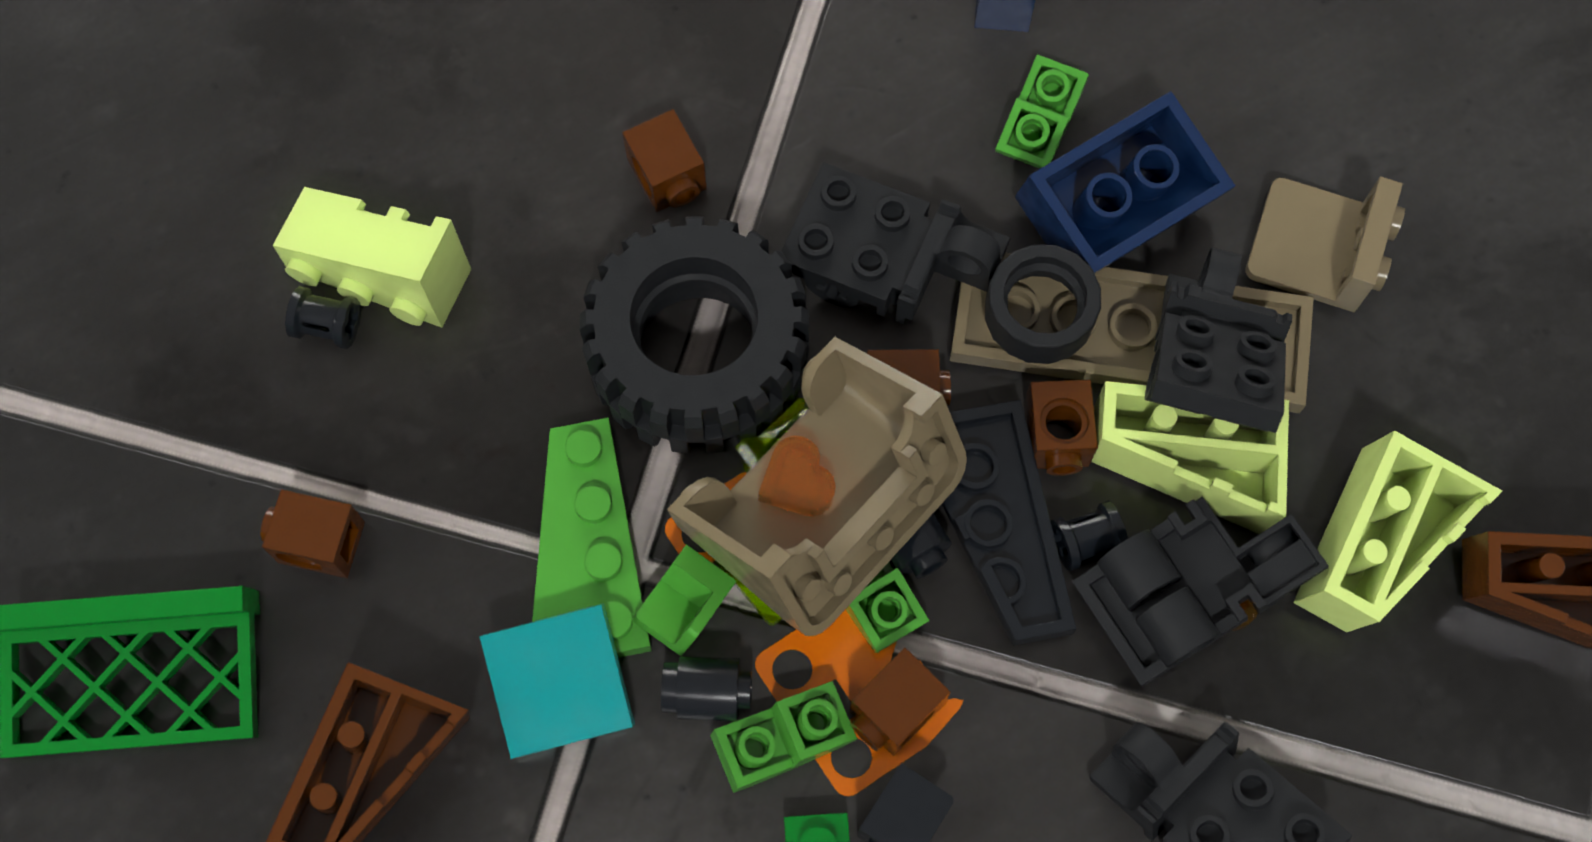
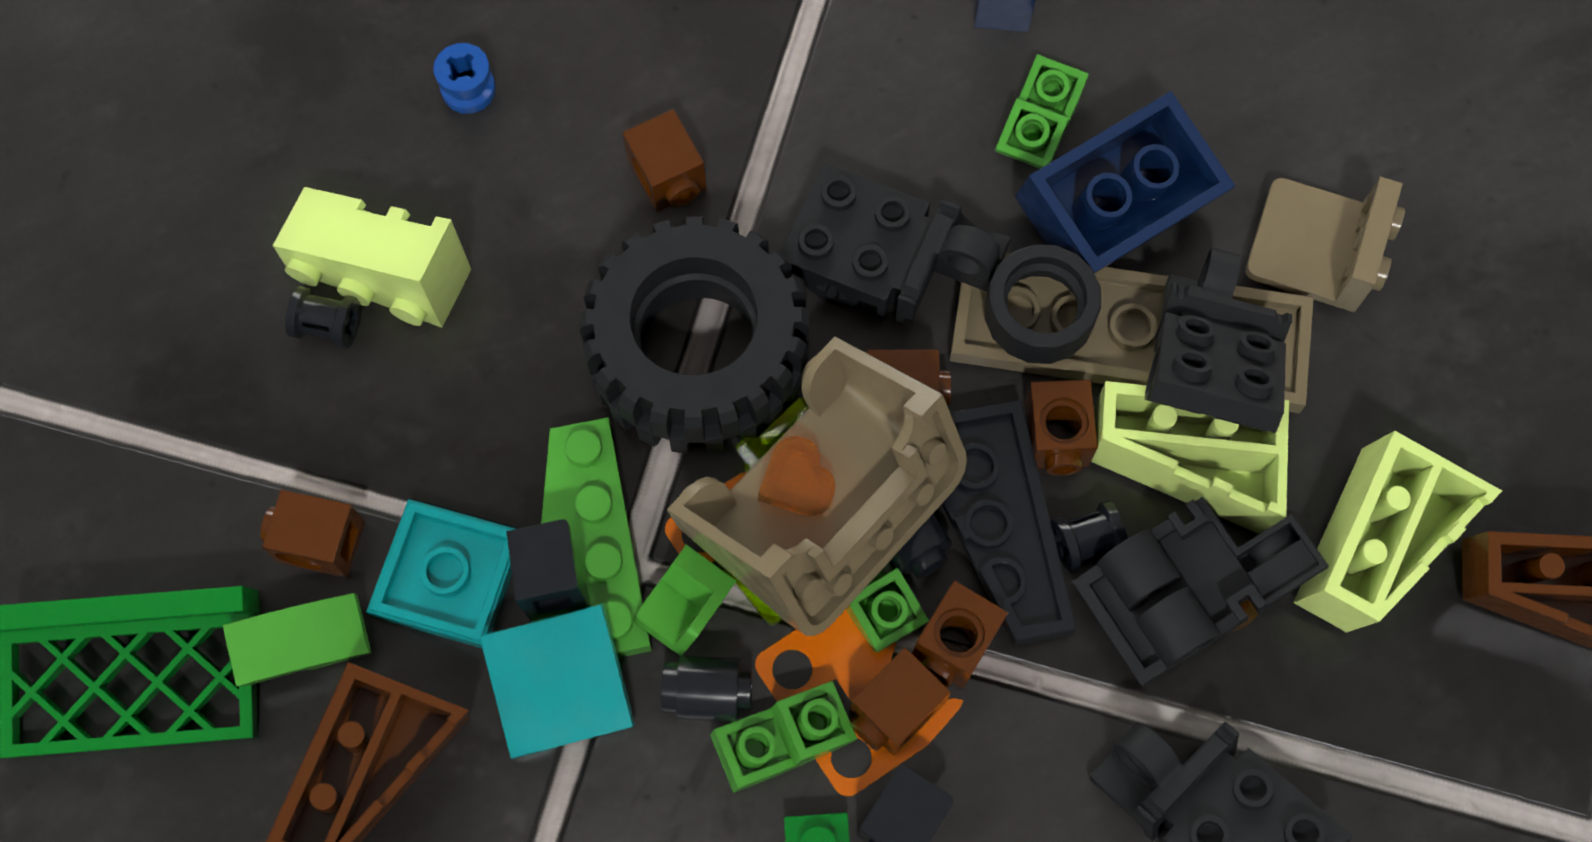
(296, 639): none -> bright green slope
(444, 574): none -> teal tile
(464, 93): none -> blue wheel
(546, 570): none -> black panel
(970, 614): none -> reddish brown brick

